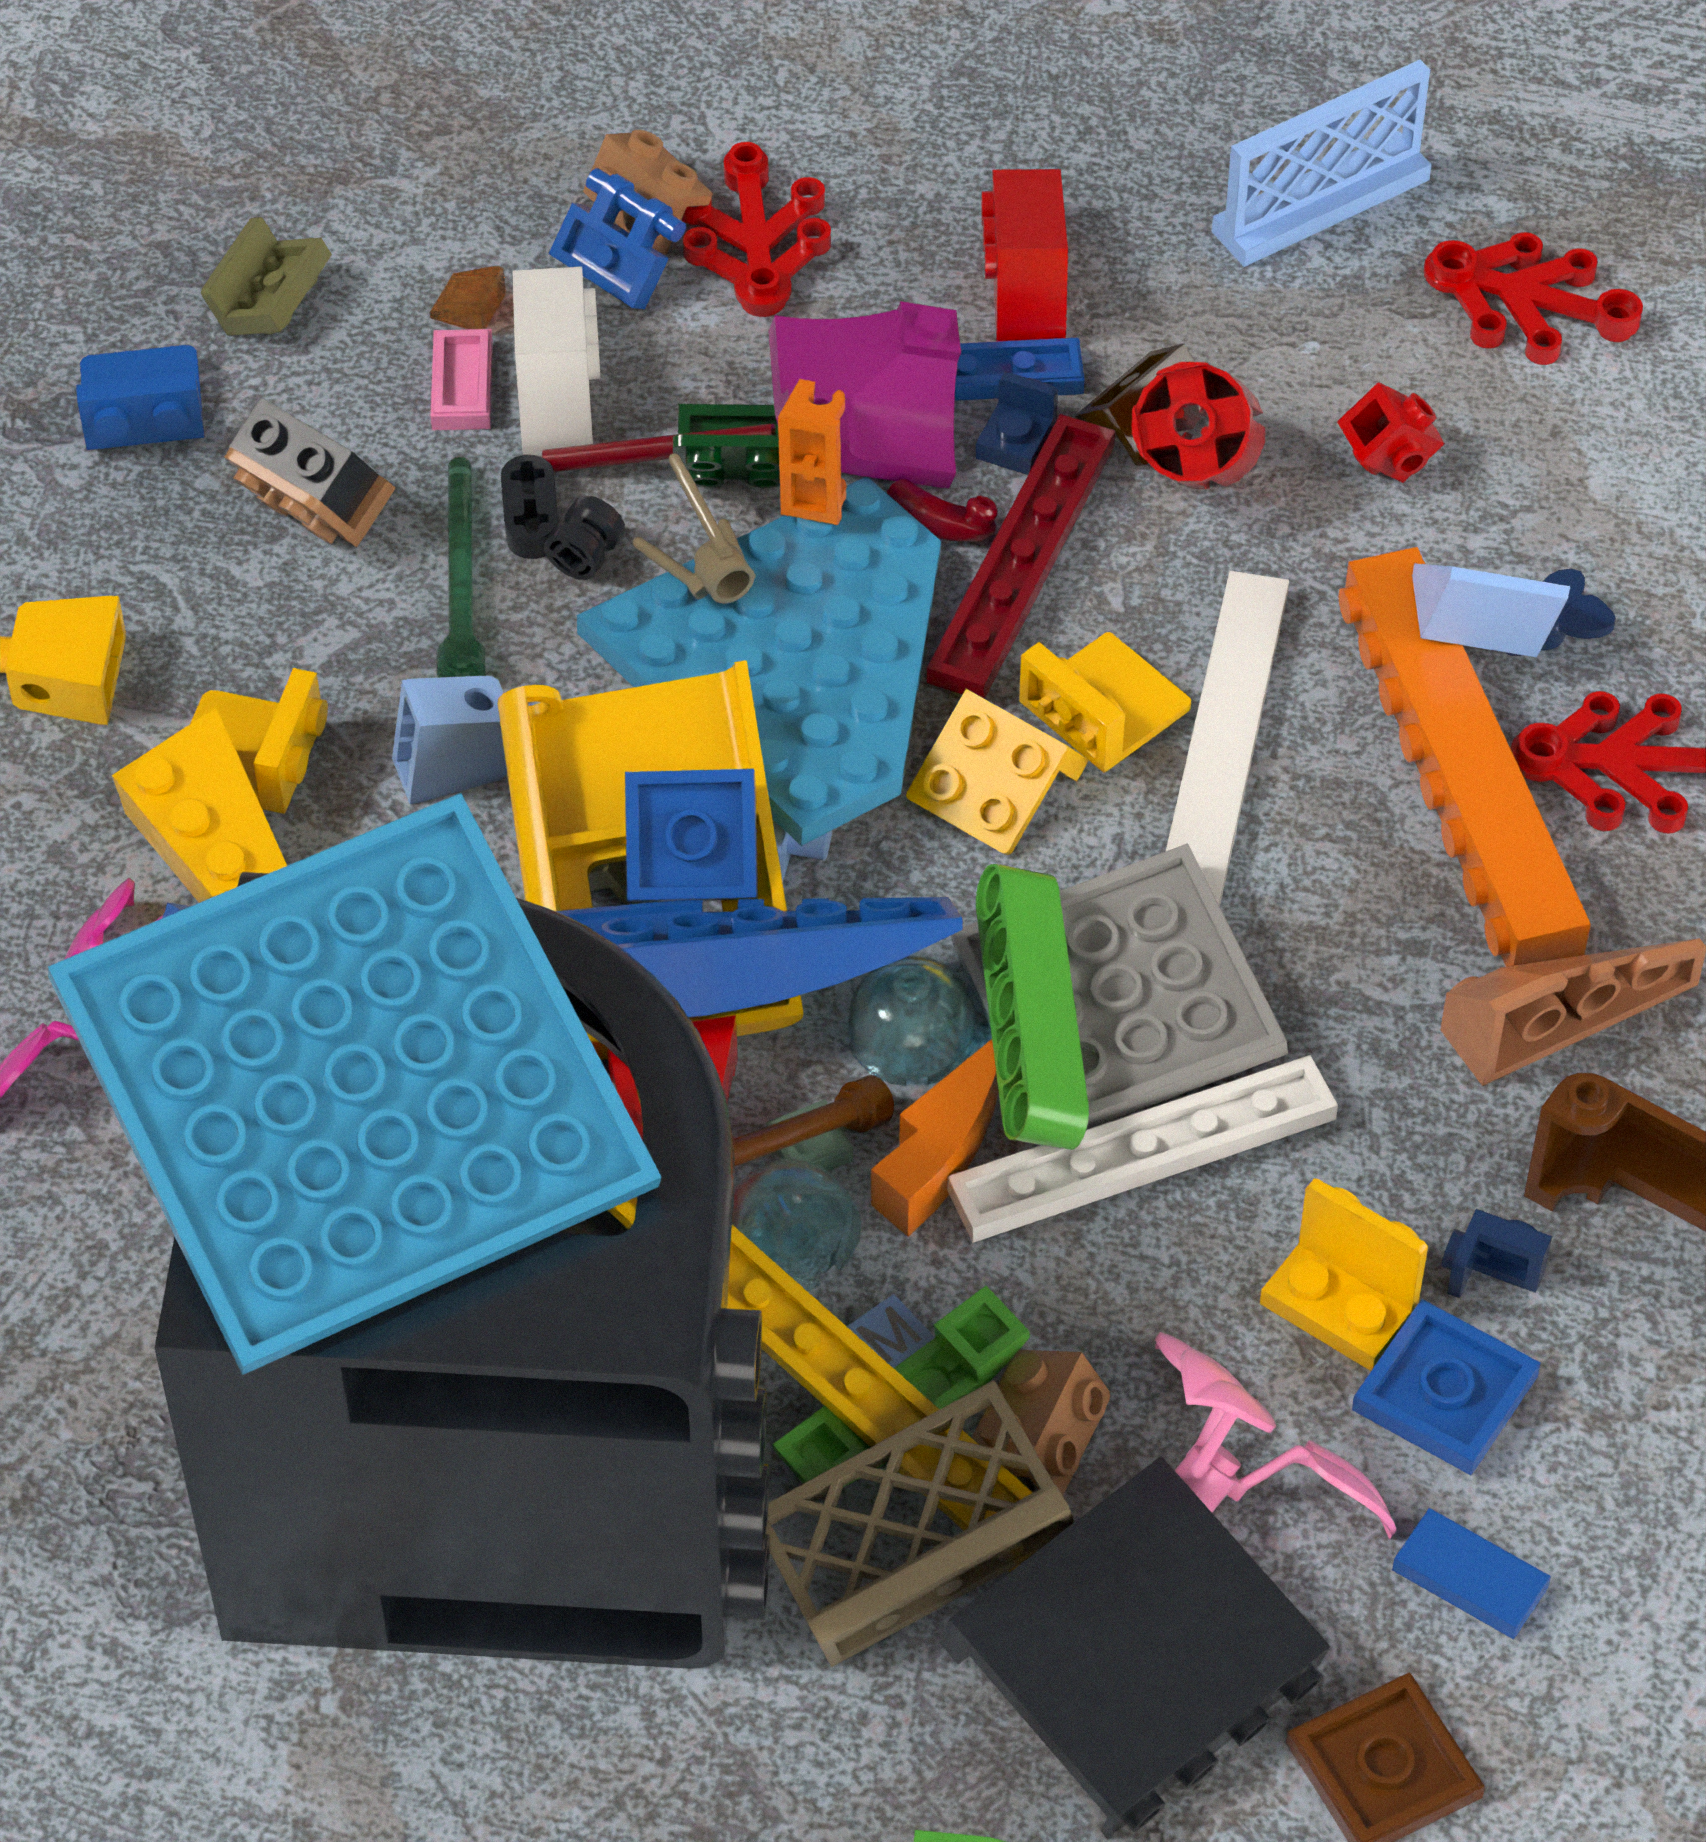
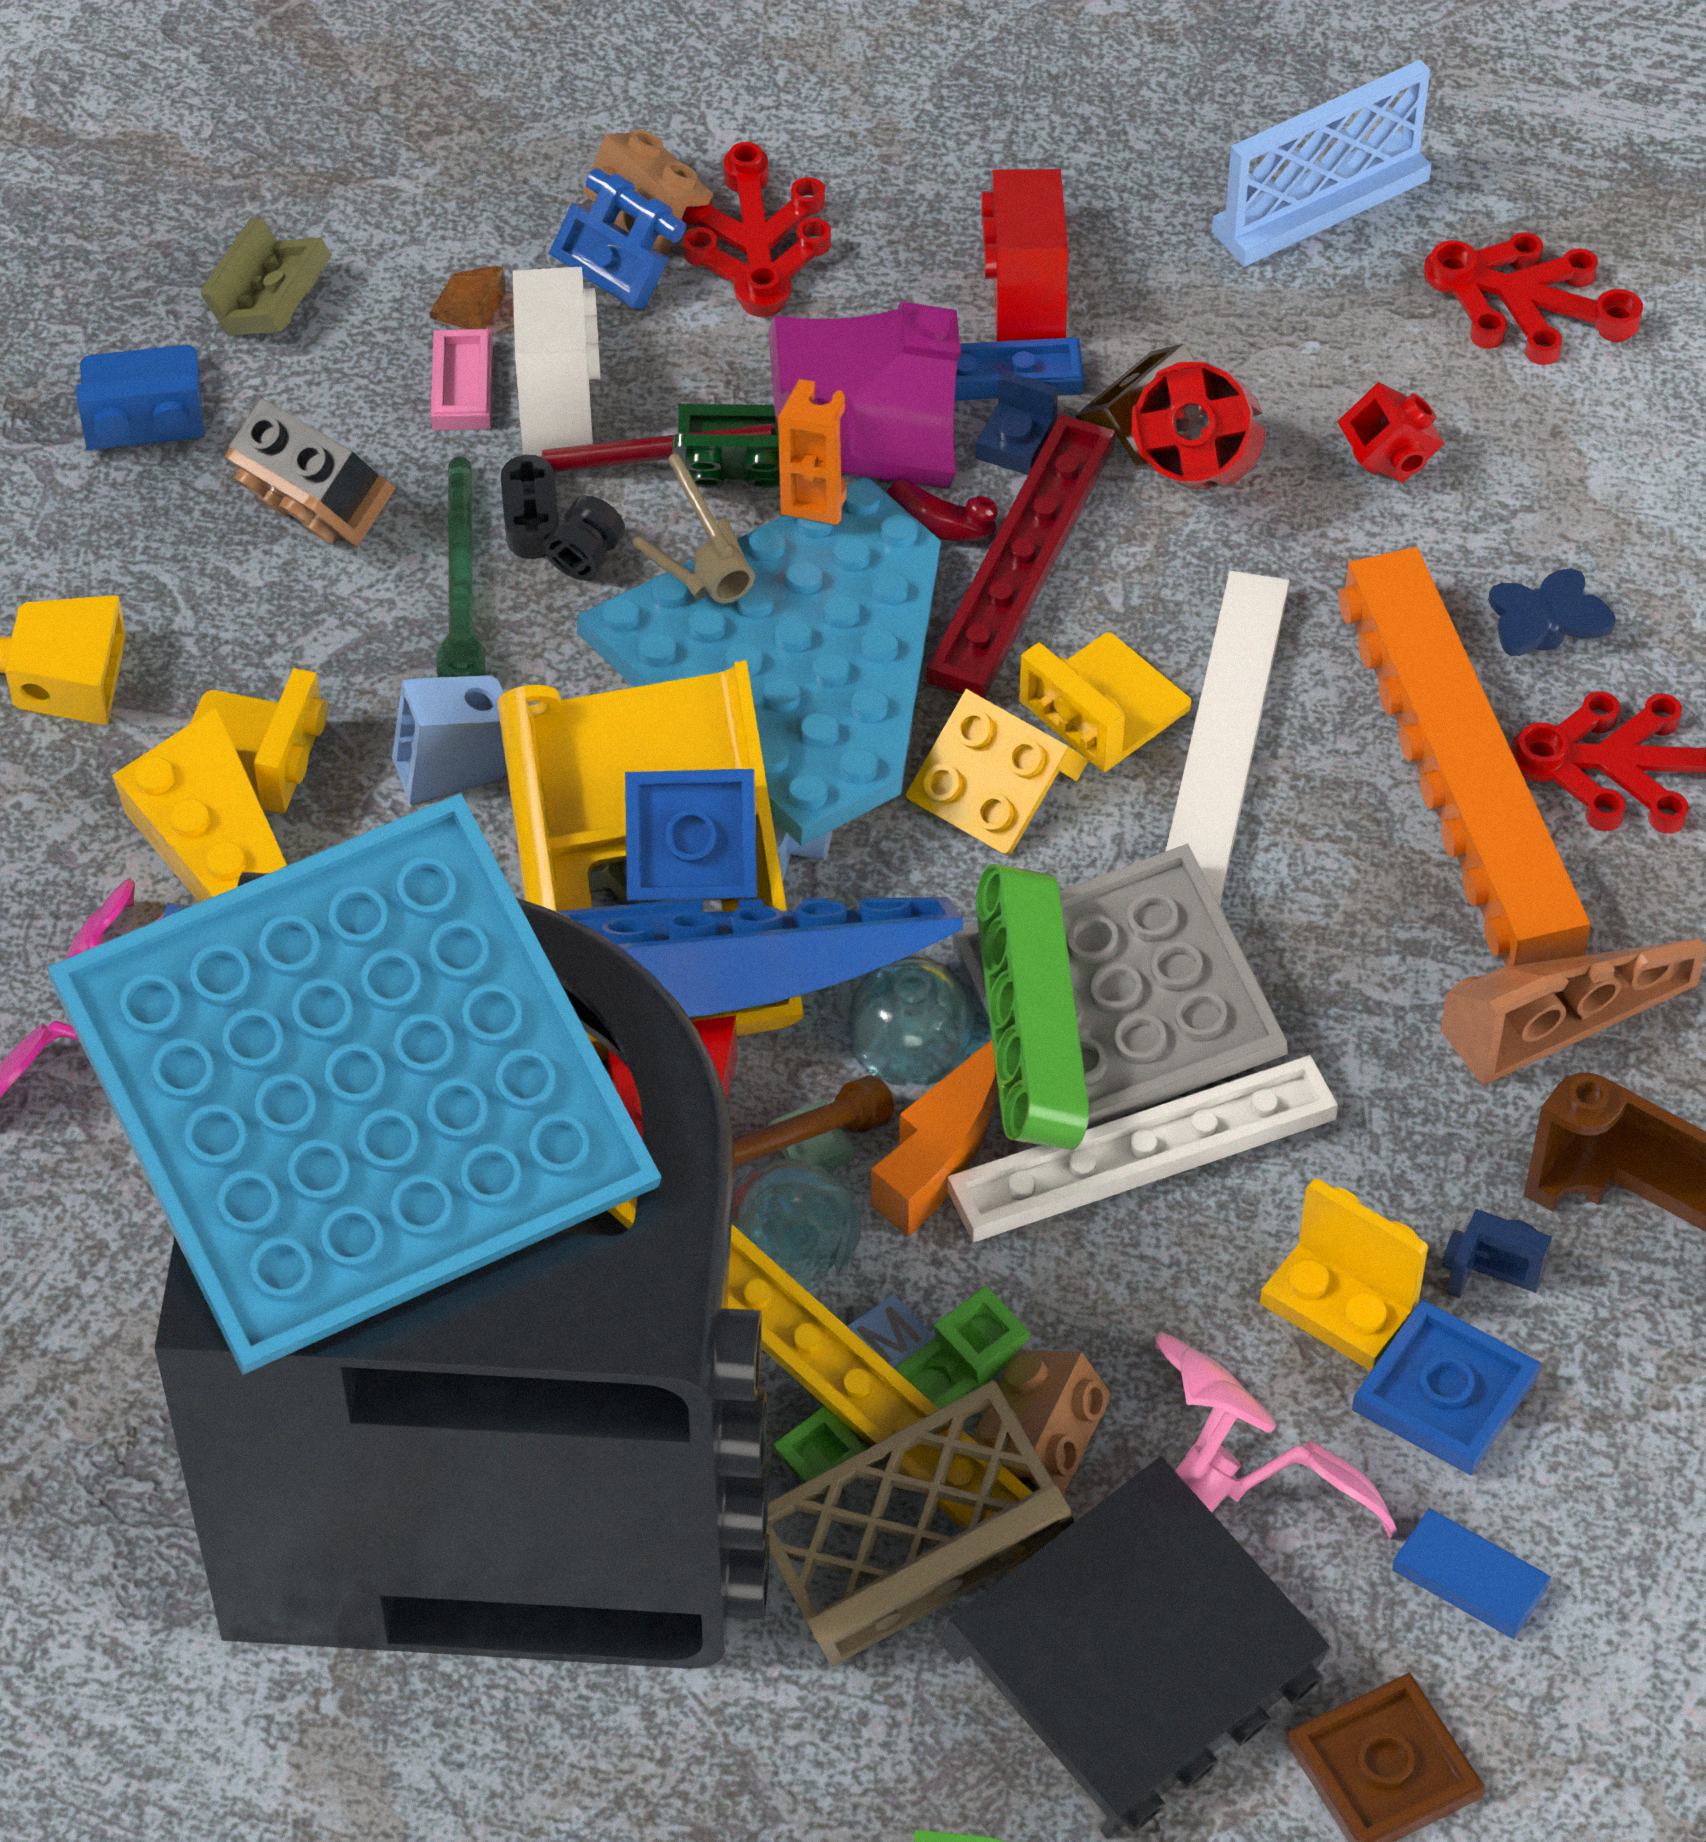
(1486, 608): light blue slope -> none

